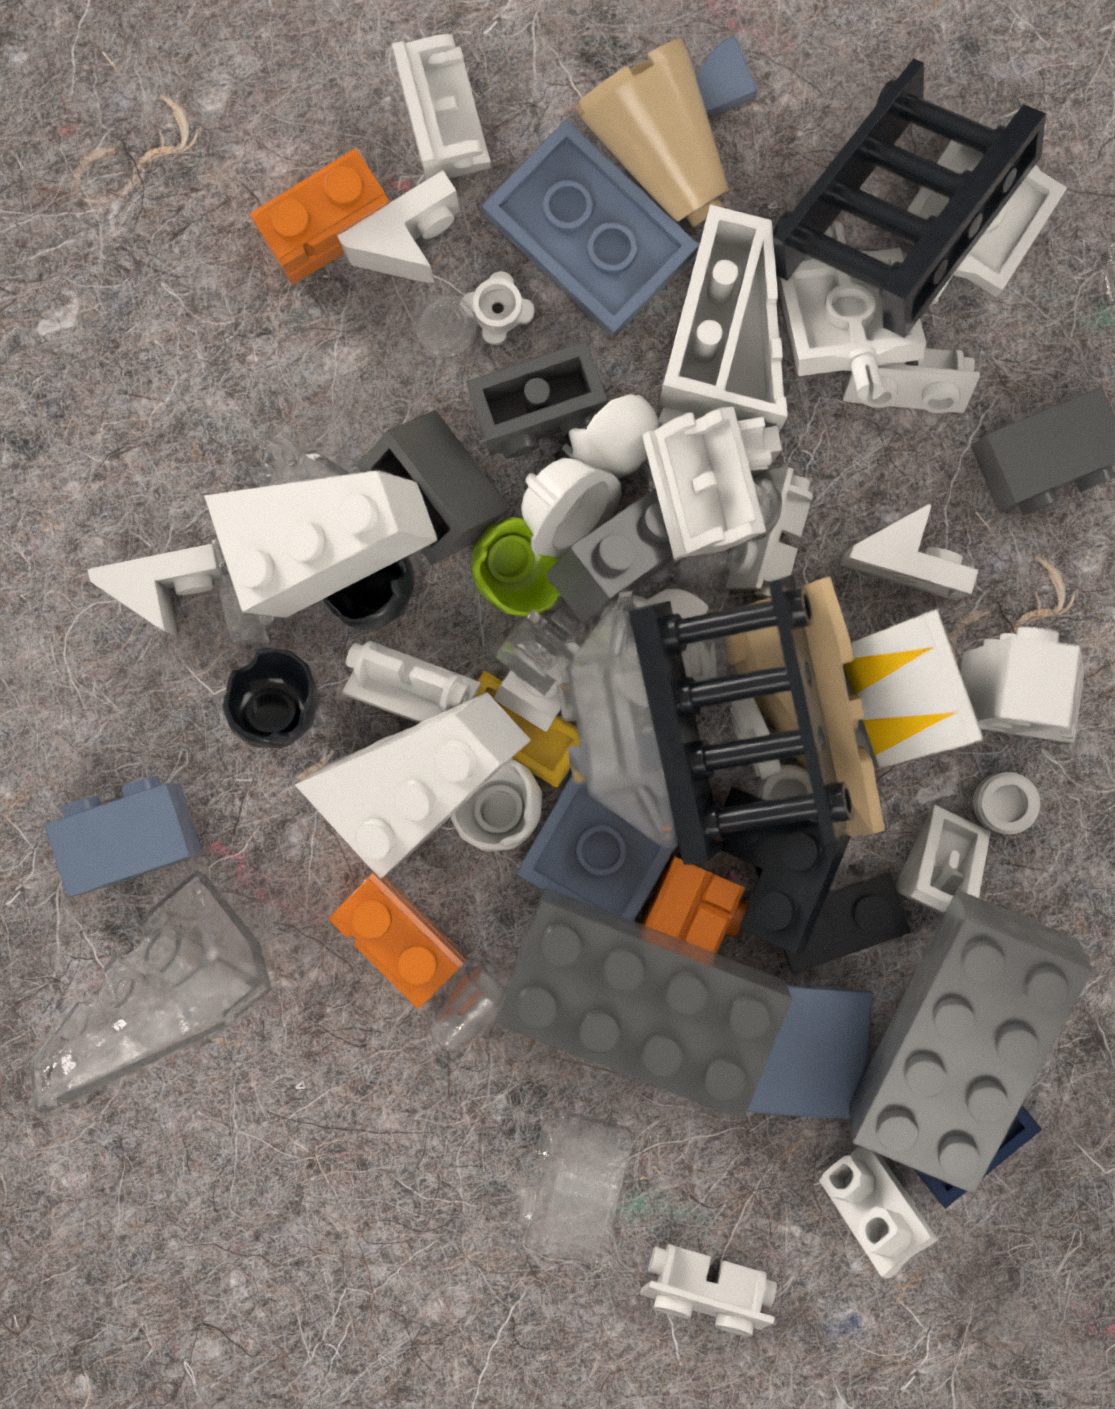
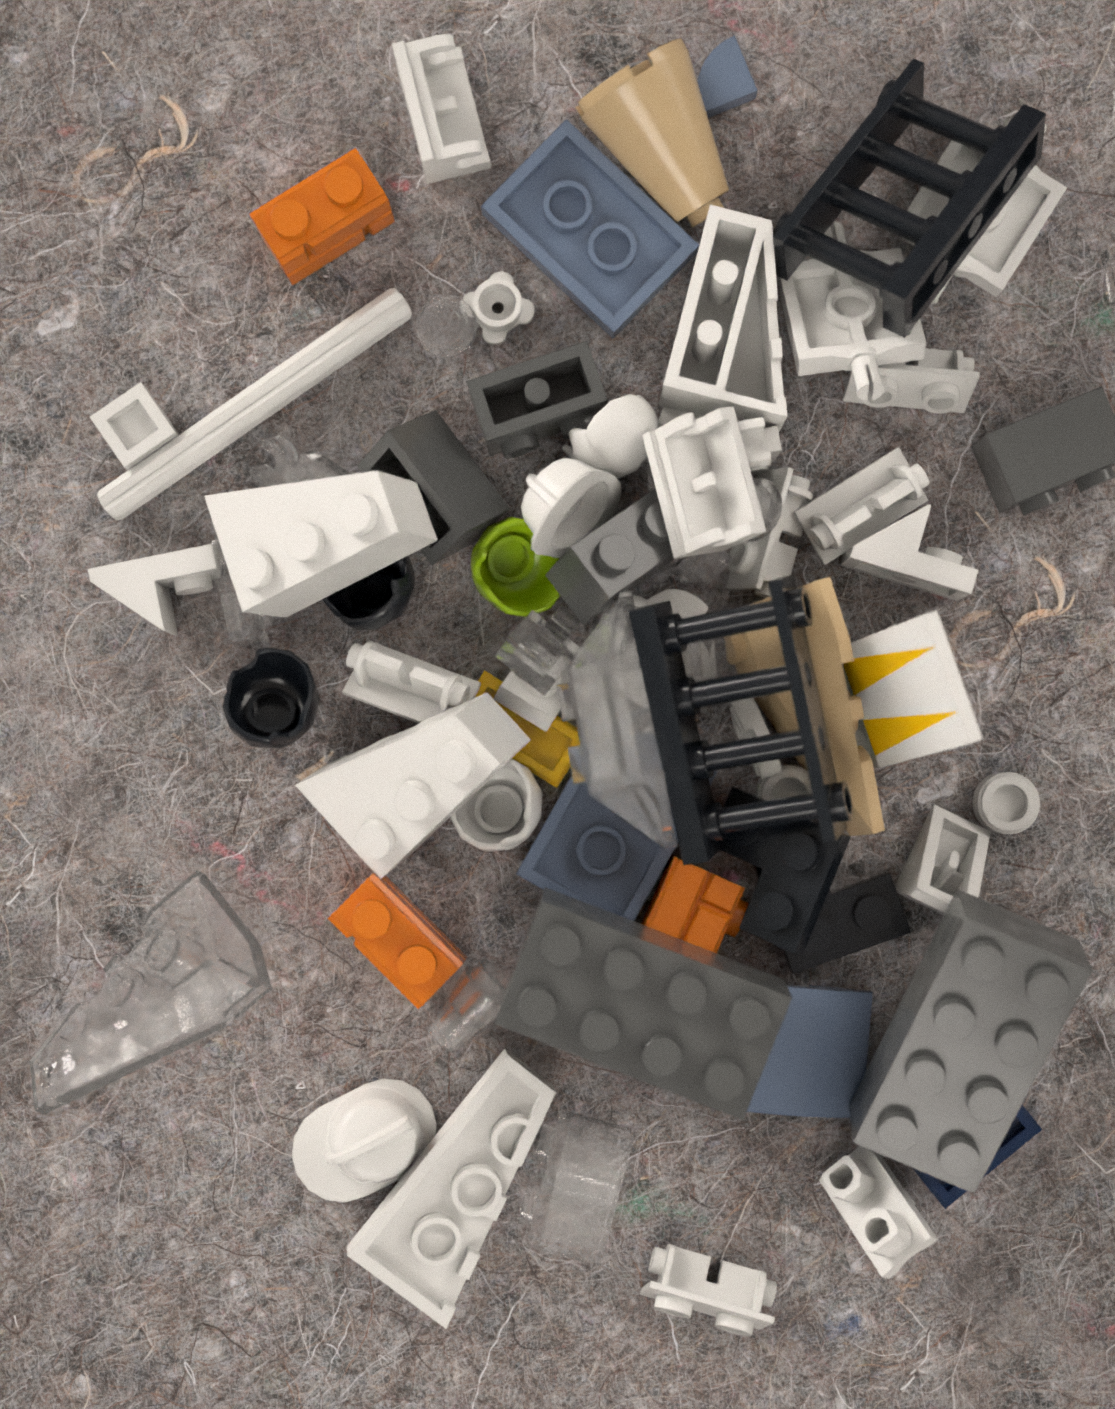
(124, 837): sand blue brick -> none
(134, 426): none -> white plate
(254, 404): none -> white axle
(363, 1140): none -> white piece
(387, 236): white slope -> none
(440, 1211): none -> white wing
(862, 505): none -> white hinge
(1025, 684): white wedge -> none

